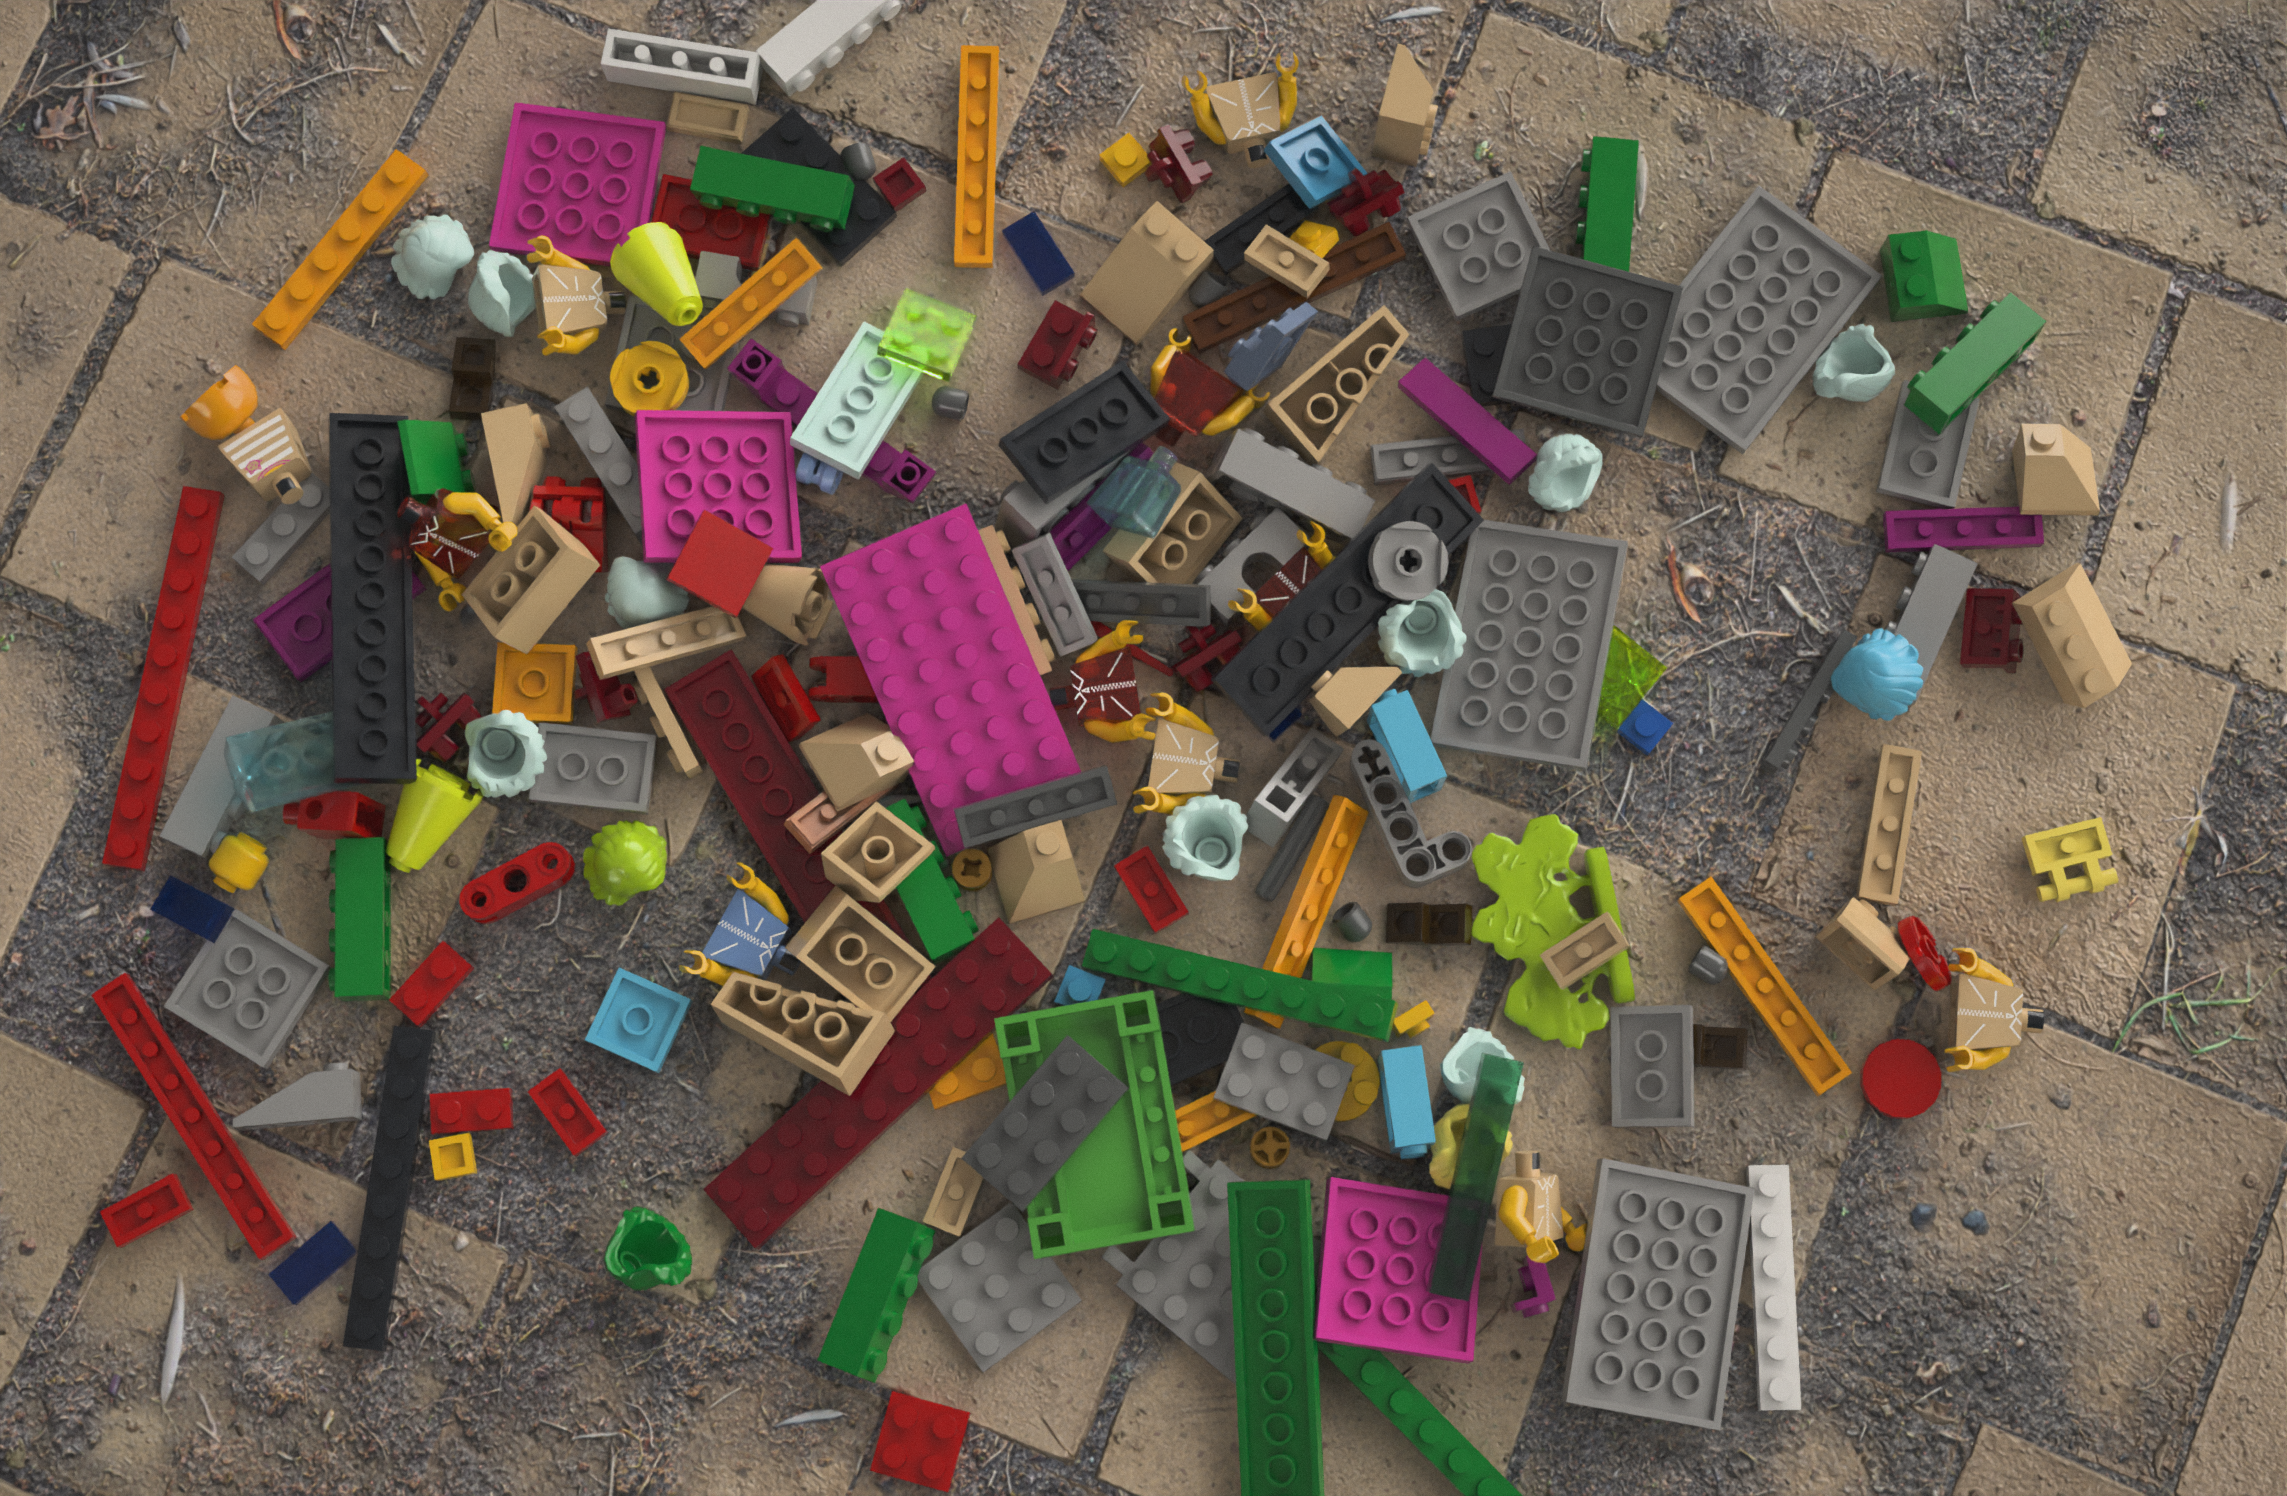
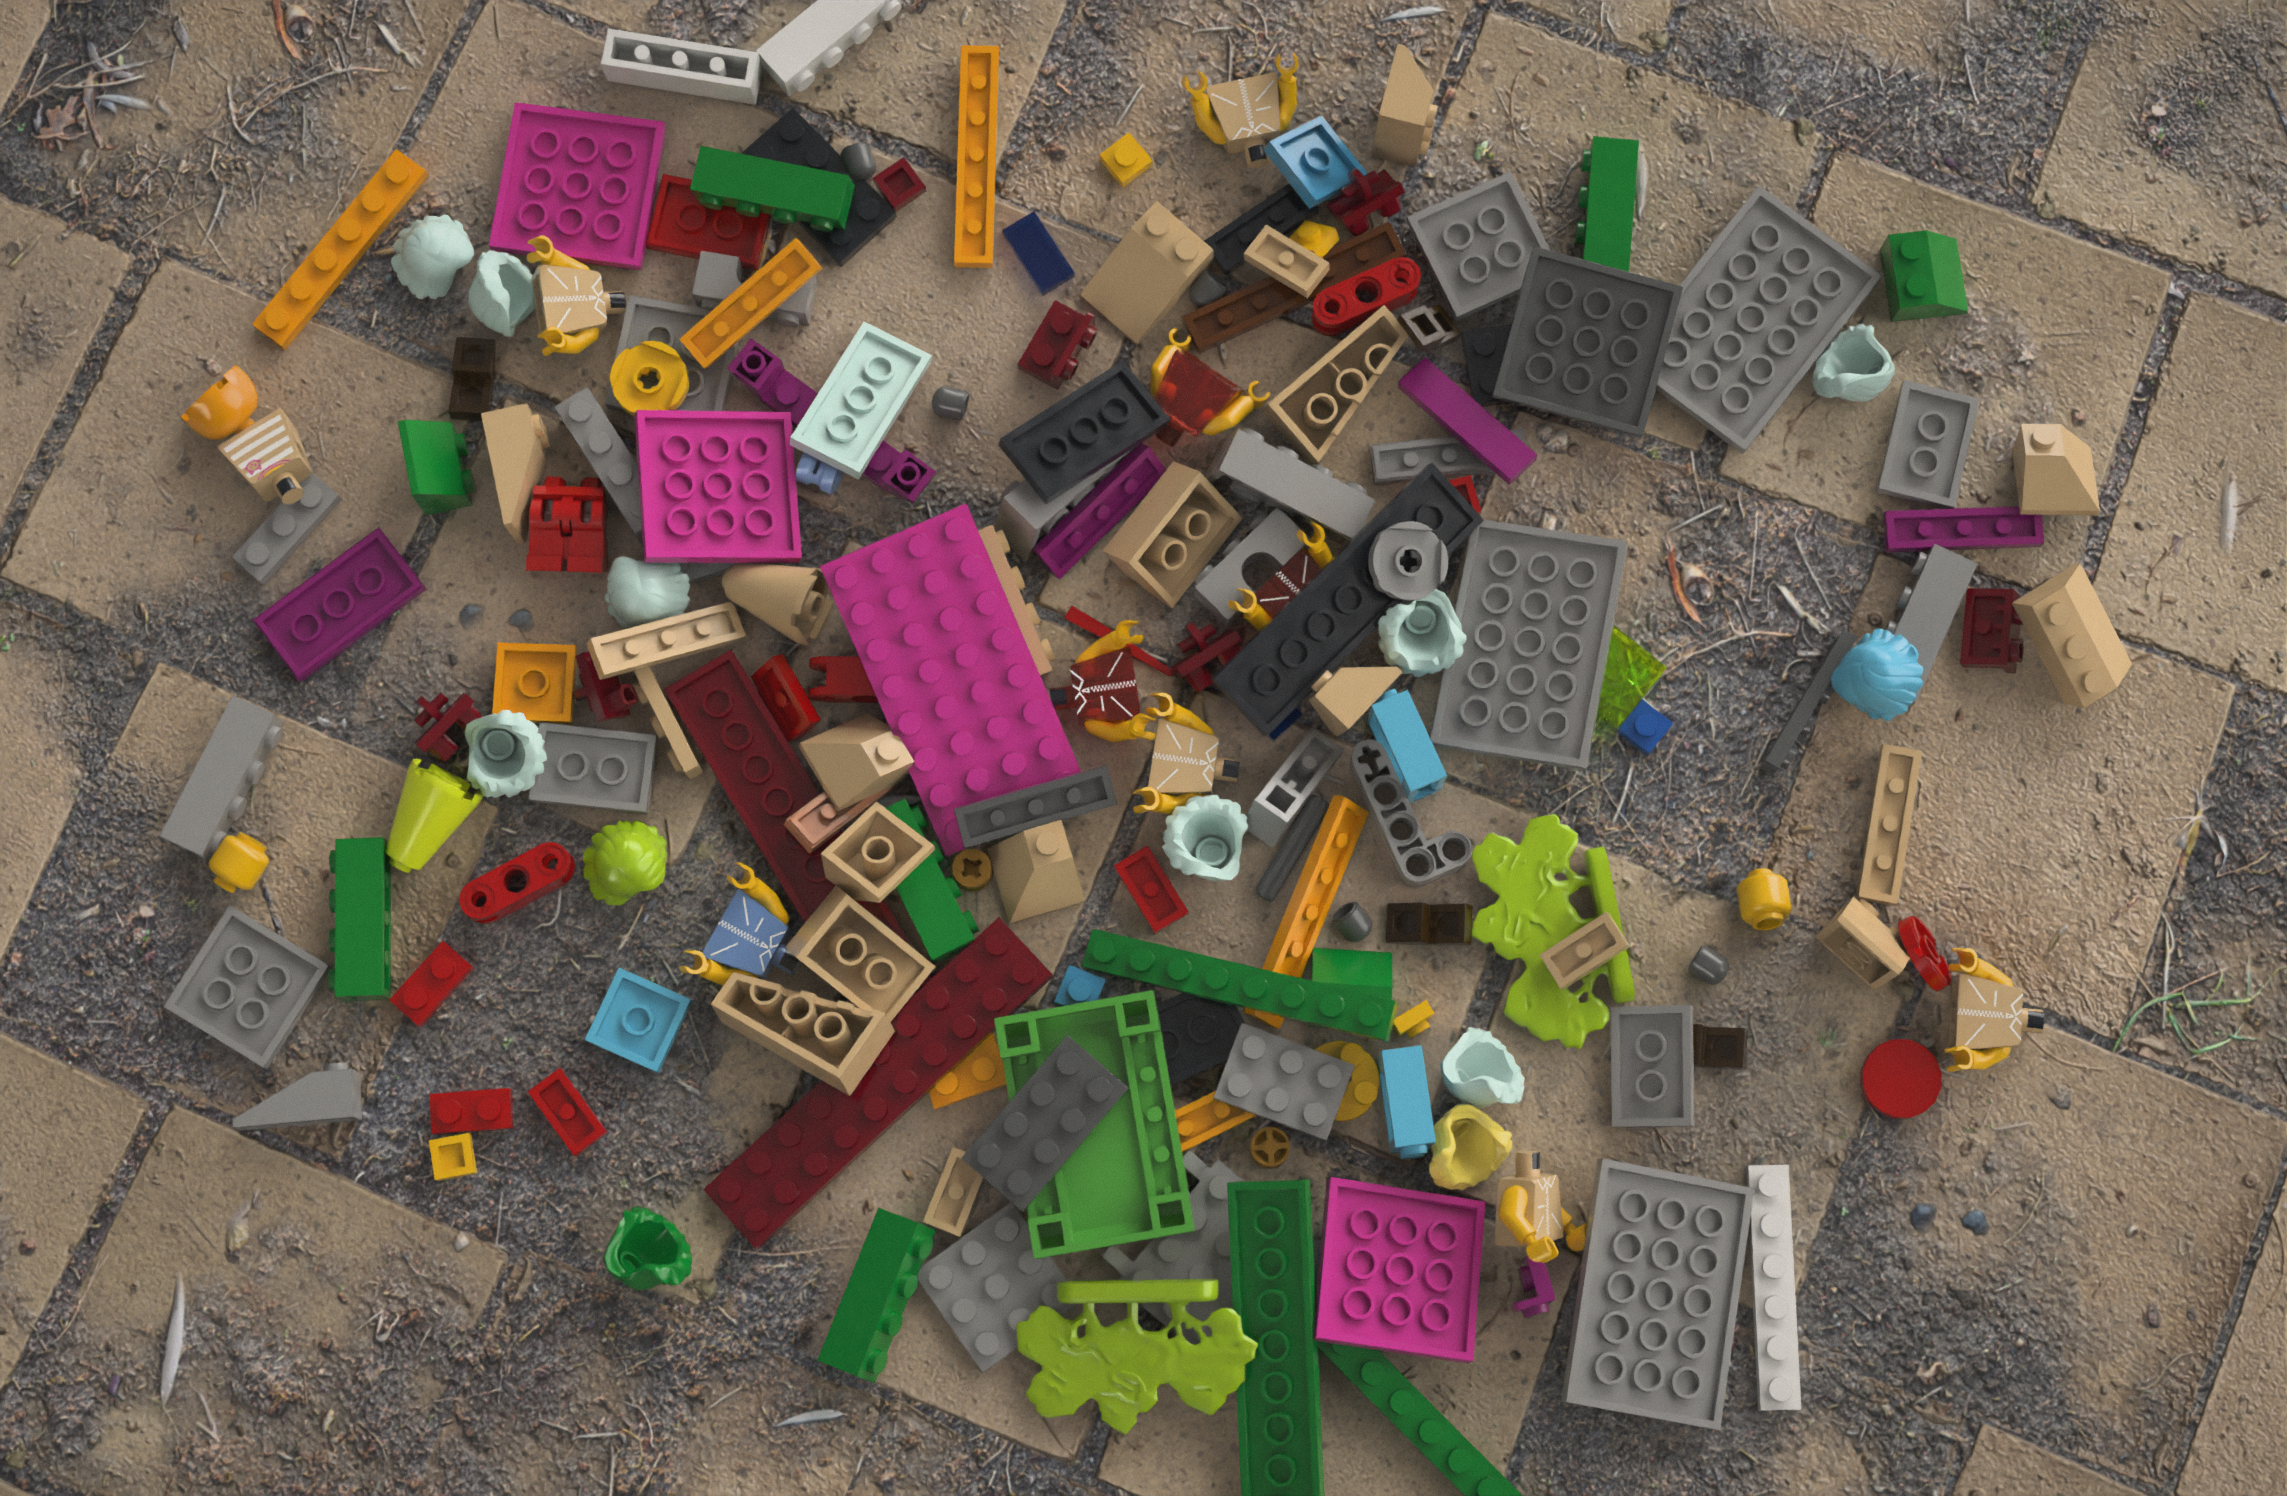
(146, 1210): red plate -> none
(163, 679): red plate -> none
(192, 909): clear blue tile -> none
(194, 1116): red plate -> none
(283, 762): clear light blue slope -> none
(313, 1263): clear blue tile -> none
(337, 815): red torso -> none
(370, 602): black plate -> none
(389, 1189): black plate -> none
(451, 535): torso -> none
(530, 581): tan slope -> none
(658, 272): neon yellow cone -> none
(707, 117): tan tile -> none
(719, 563): red tile -> none
(920, 1441): red plate -> none
(926, 334): clear neon green plate -> none
(1054, 594): light grey plate -> none
(1127, 1364): none -> lime plant
(1138, 494): clear light blue torso -> none
(1145, 602): dark grey plate -> none
(1173, 166): dark red hips -> none
(1268, 347): sand blue plate -> none
(1378, 280): none -> red piece
(1429, 327): none -> dark brown slope
(1475, 1176): clear green tile -> none
(1565, 472): light aqua hair -> none
(1764, 899): none -> yellow head
(1764, 986): light orange plate -> none
(1973, 362): green brick -> none
(2068, 847): light yellow plate -> none

